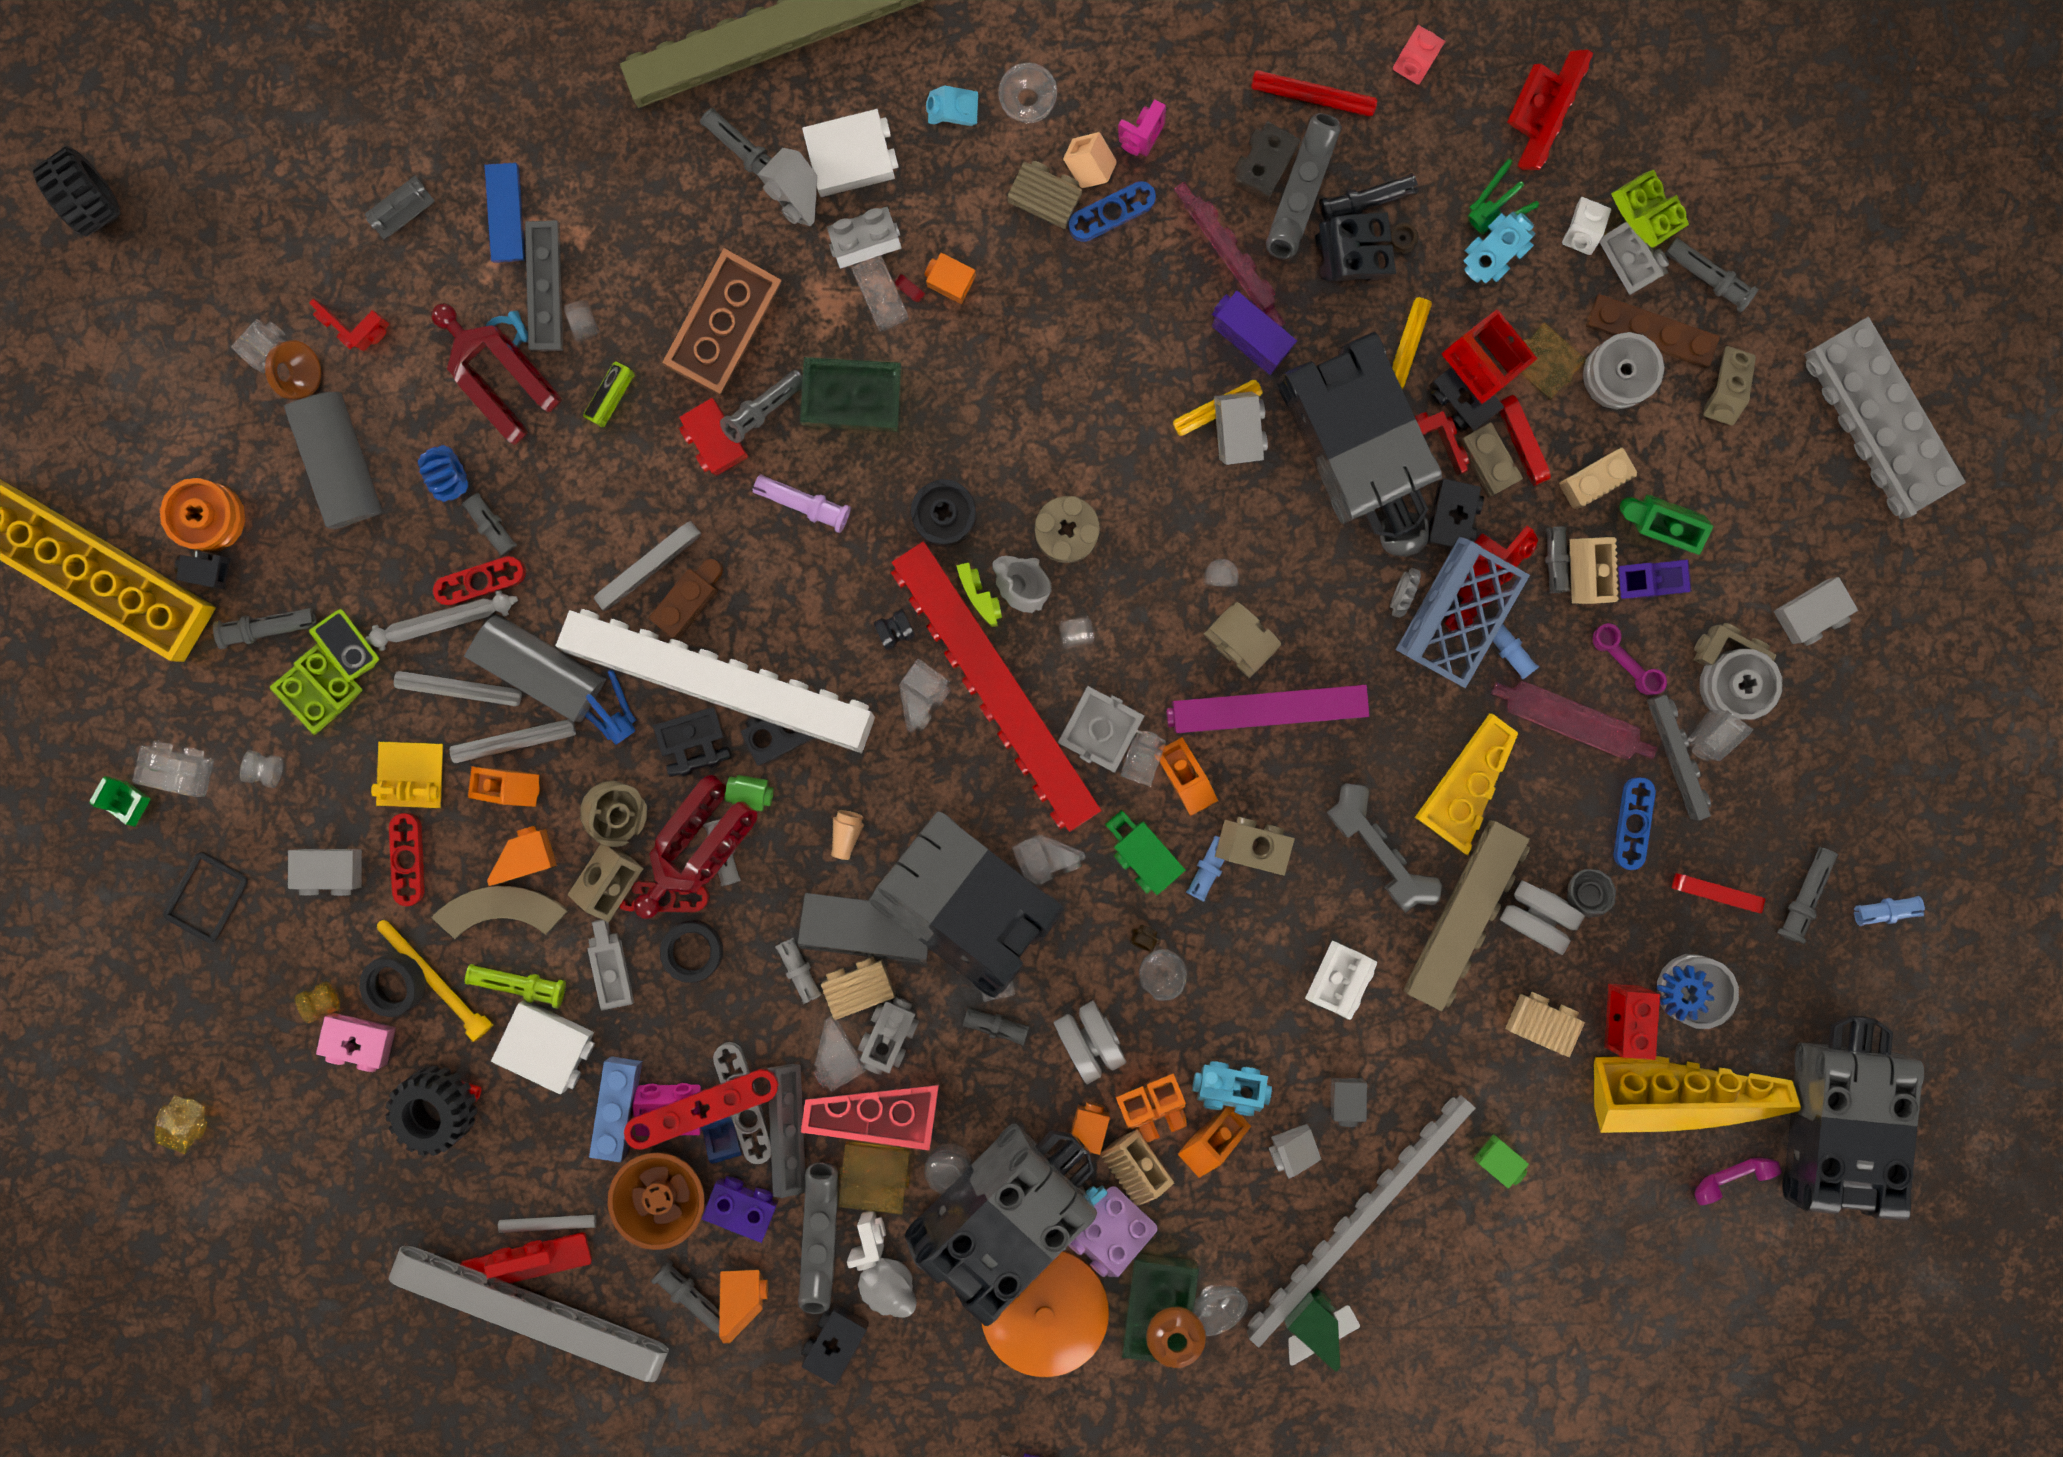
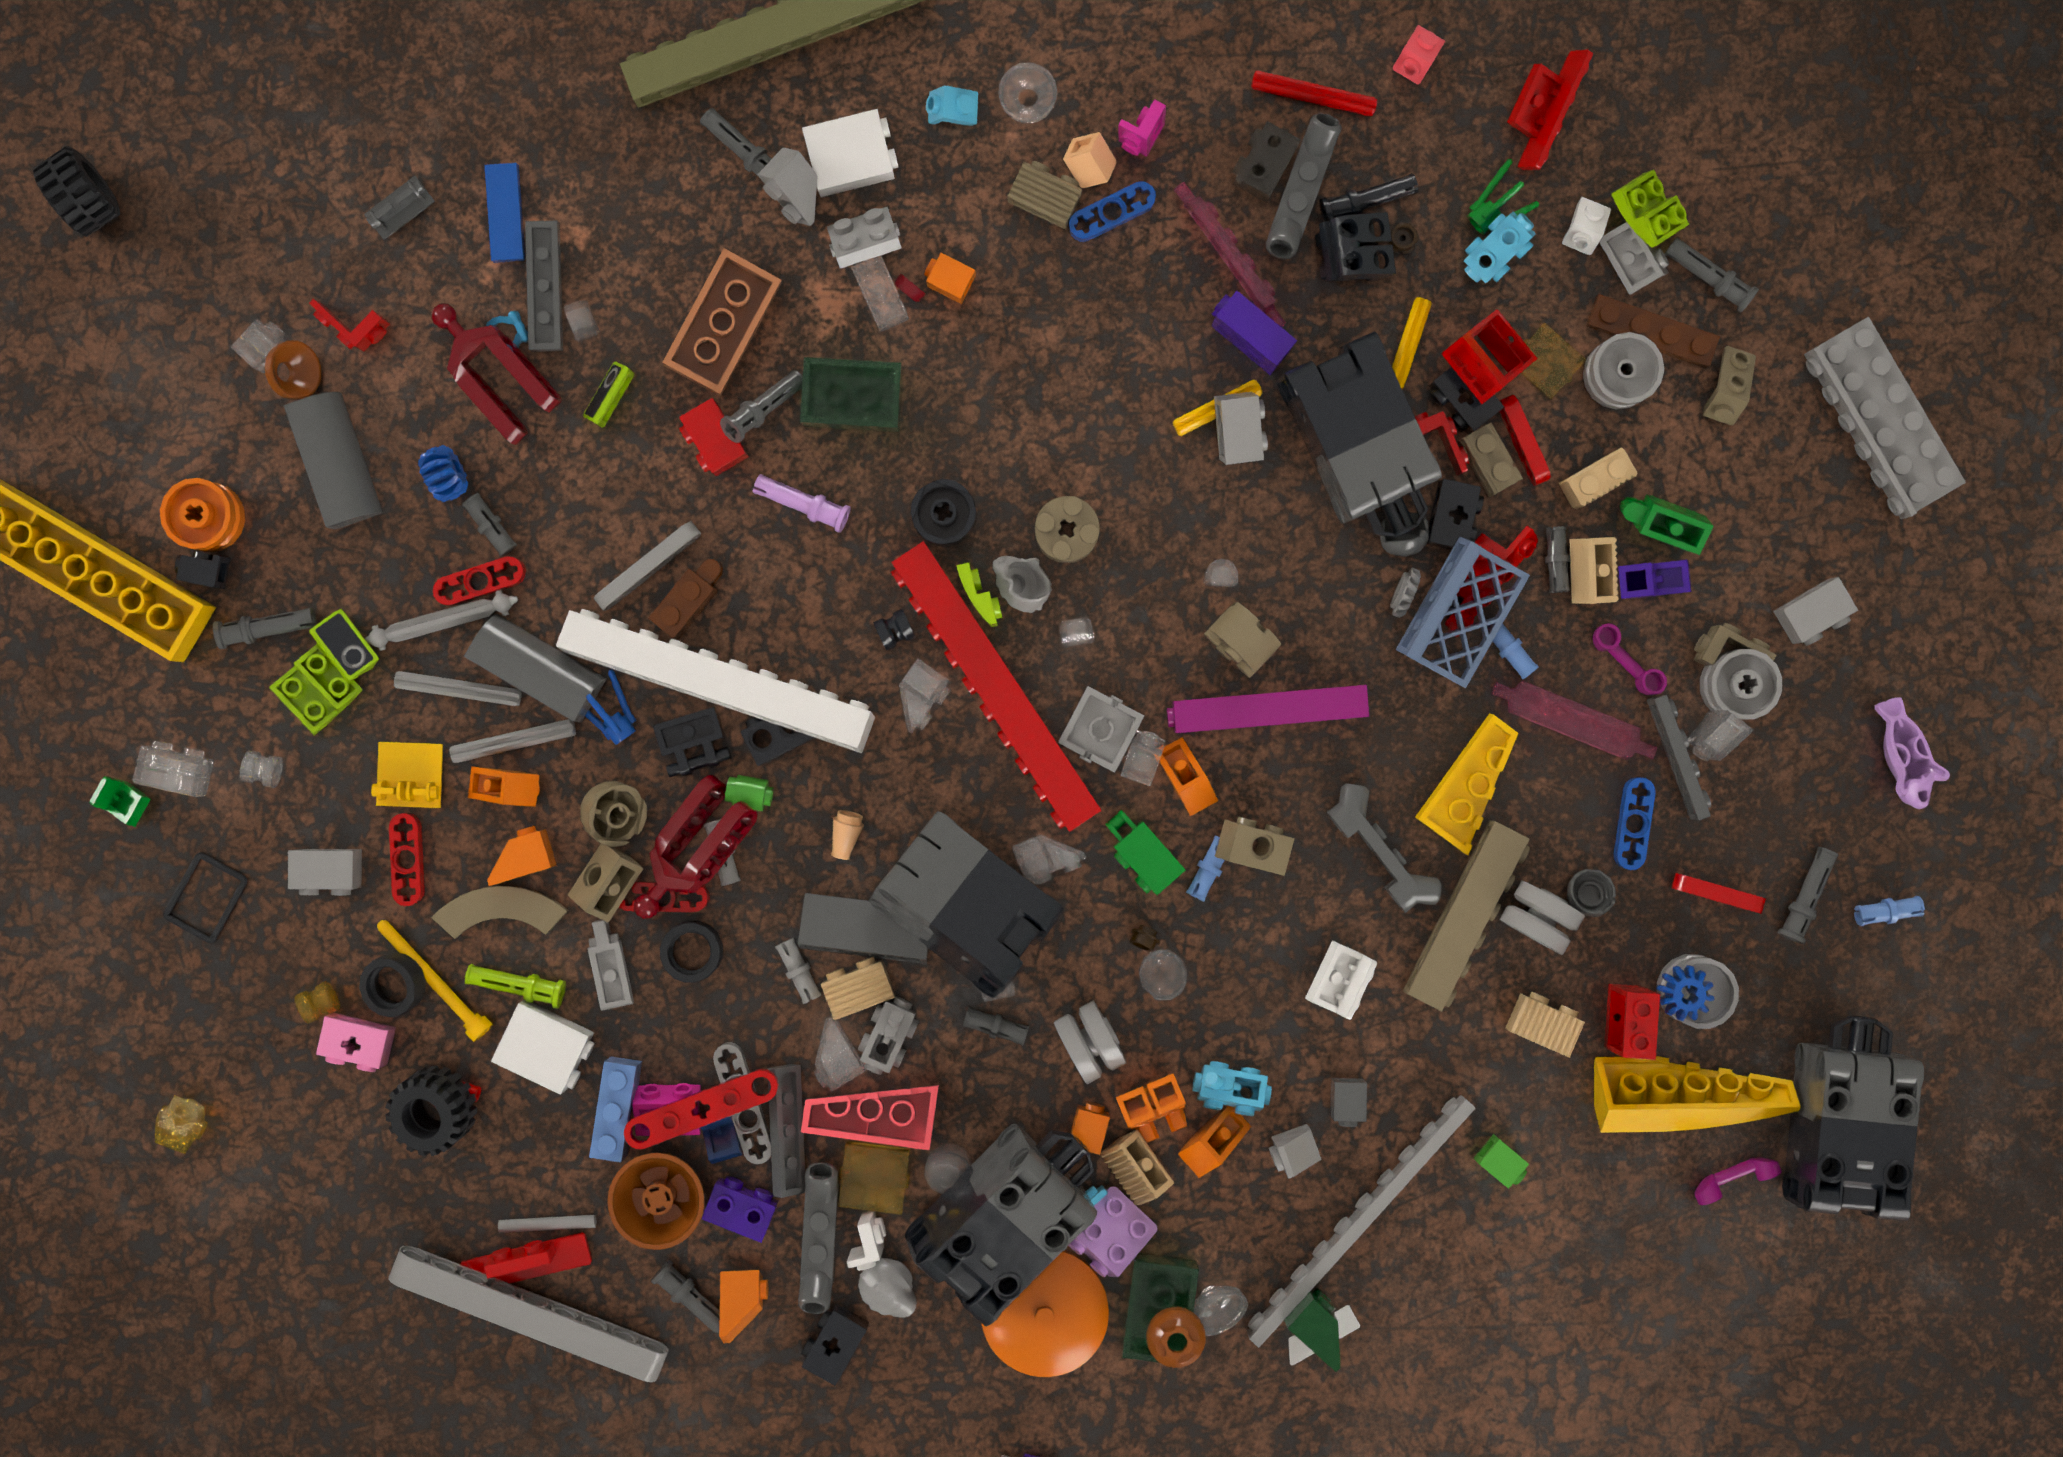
(1908, 755): none -> lavender animal

